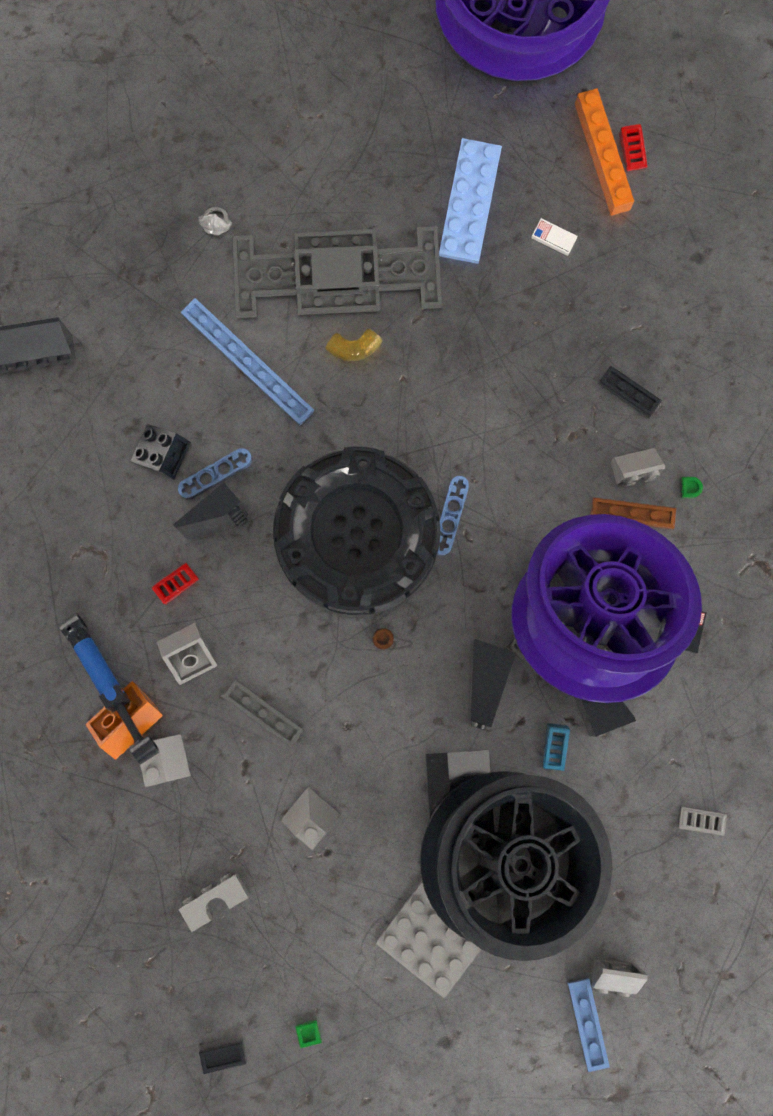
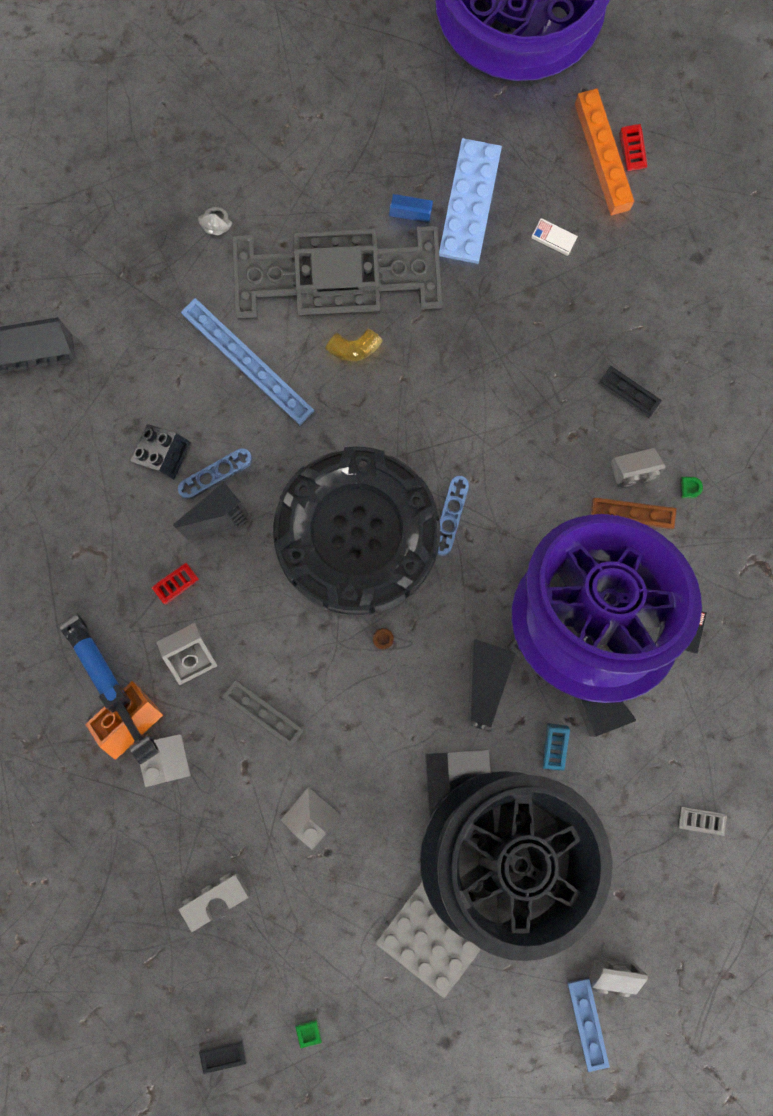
(411, 208): none -> blue panel

